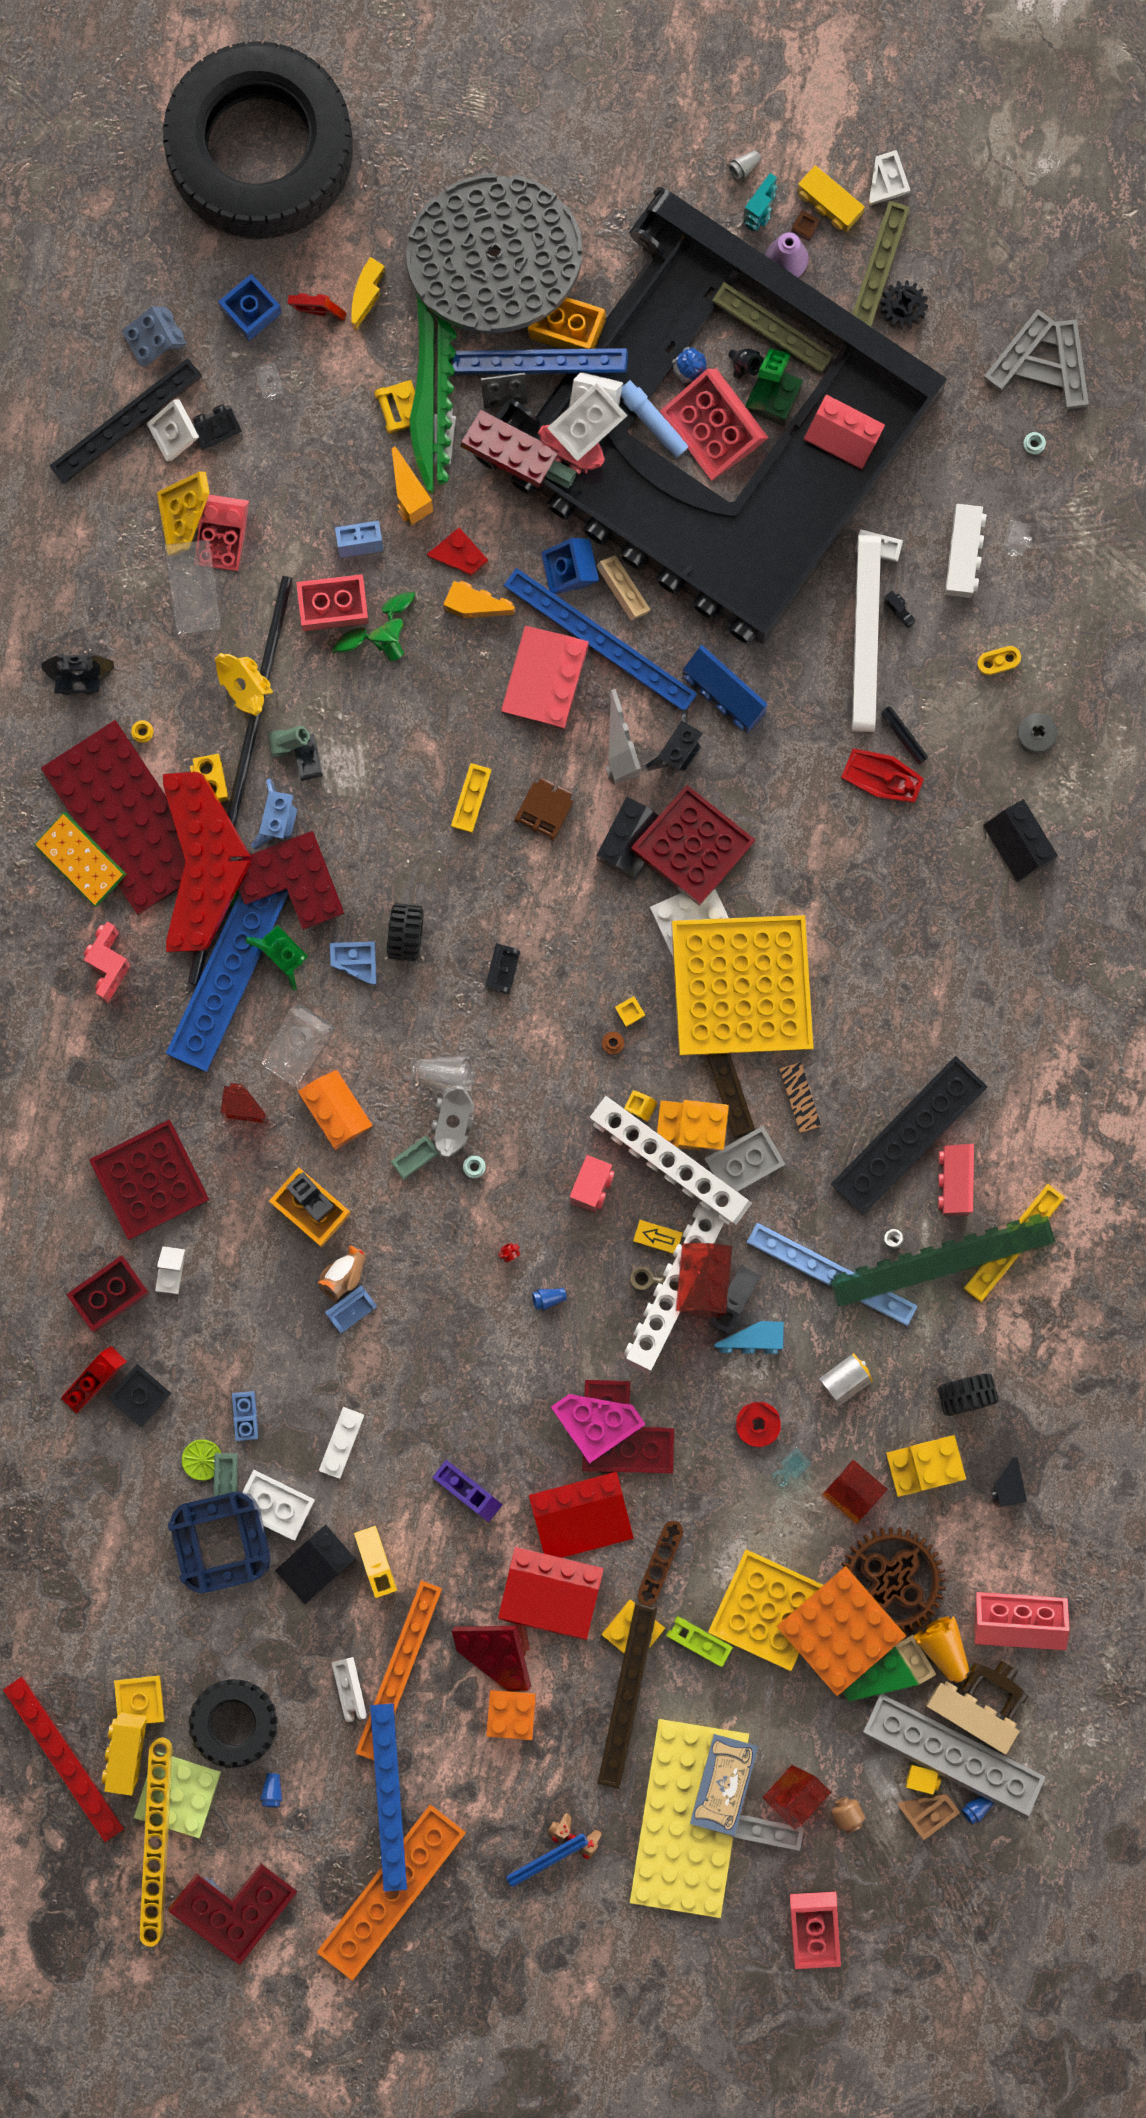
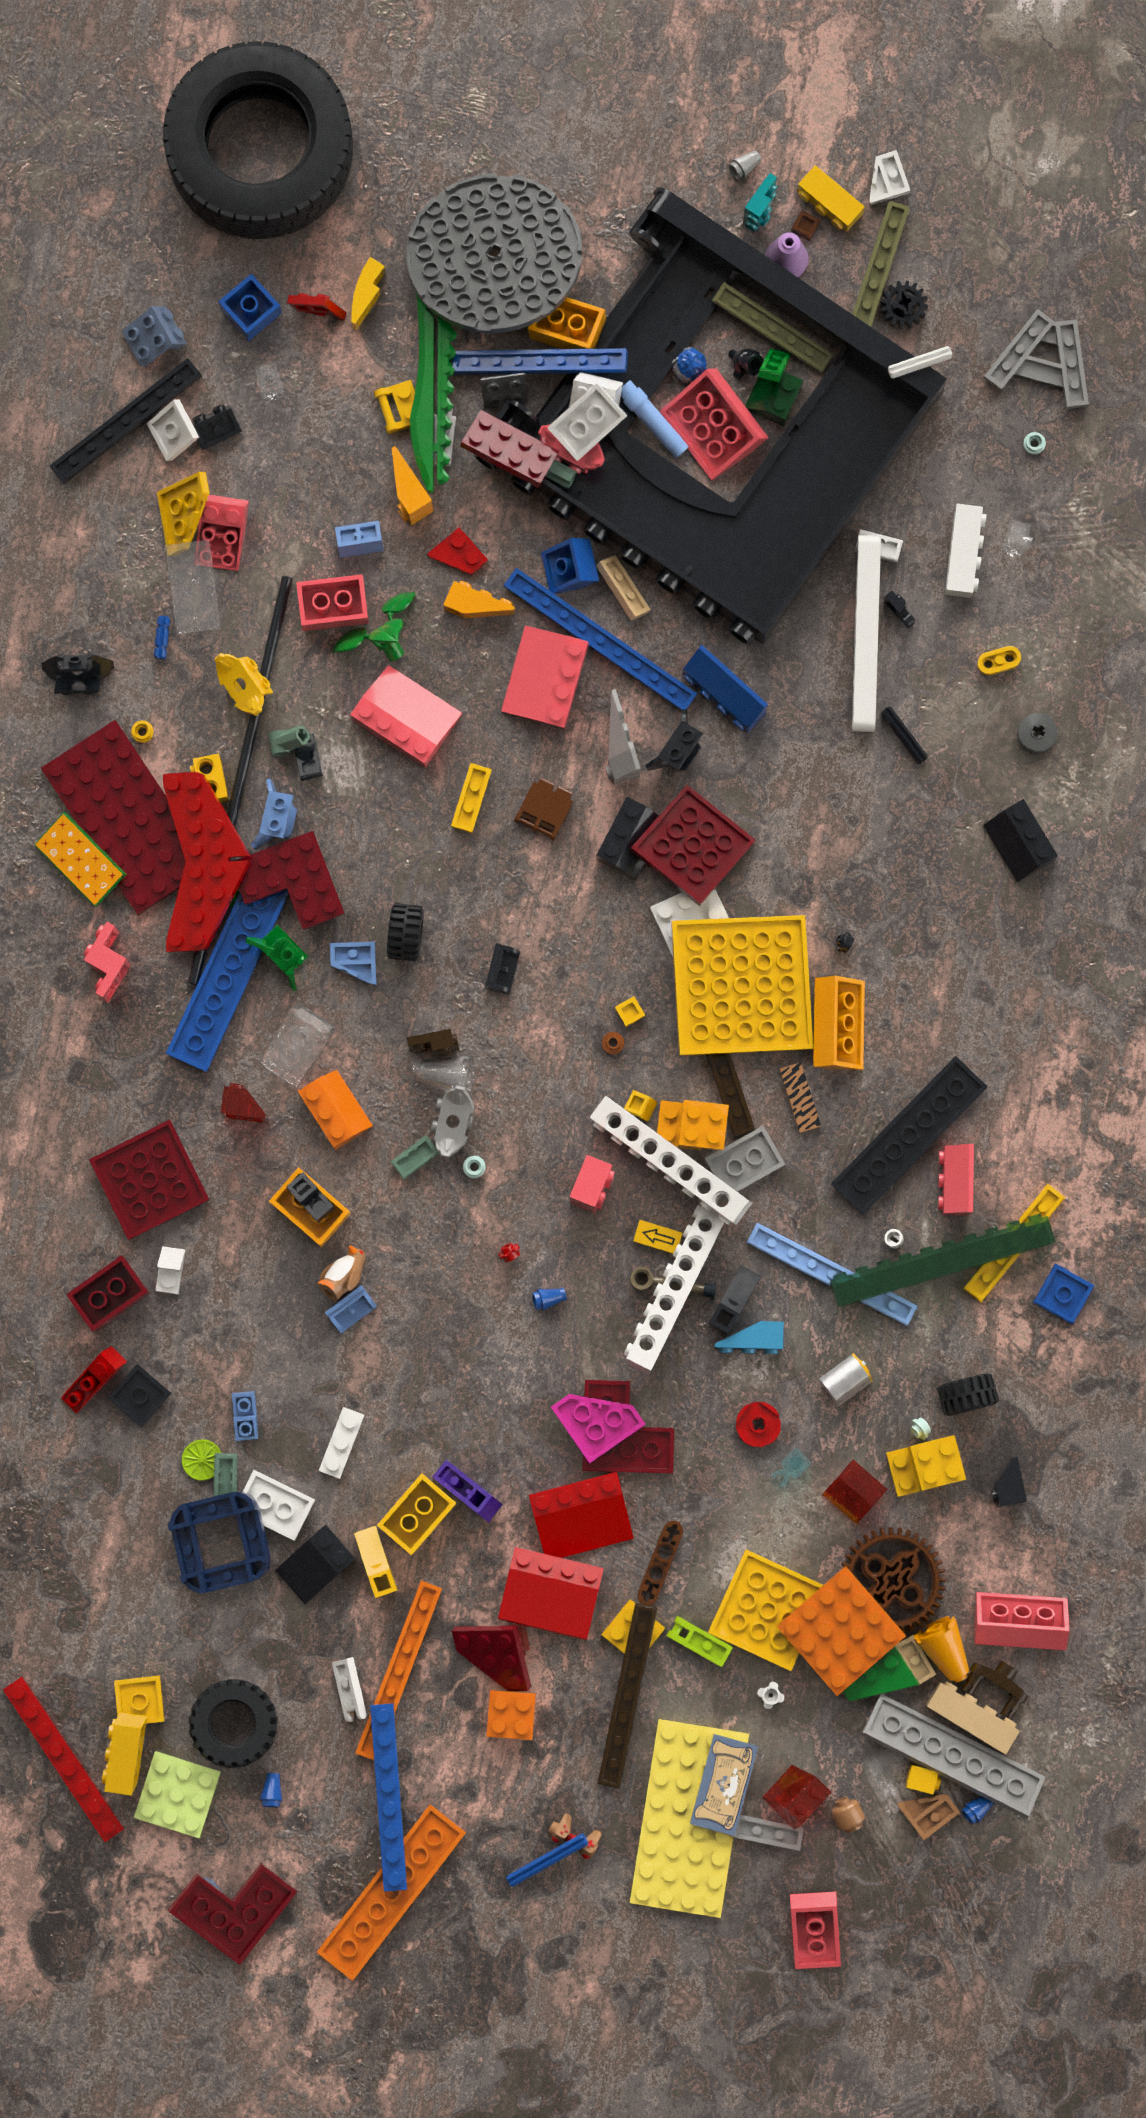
(155, 1853): yellow beam -> none
(161, 637): none -> blue axle
(405, 716): none -> slope
(416, 1514): none -> yellow brick
(441, 1042): none -> dark brown plate
(704, 1279): clear red slope -> none
(764, 1694): none -> white plate
(839, 1023): none -> light orange slope
(844, 432): coral slope -> none
(844, 942): none -> black plate
(882, 776): red piece -> none
(920, 362): none -> white axle
(920, 1428): none -> light aqua plate
(1063, 1294): none -> blue tile

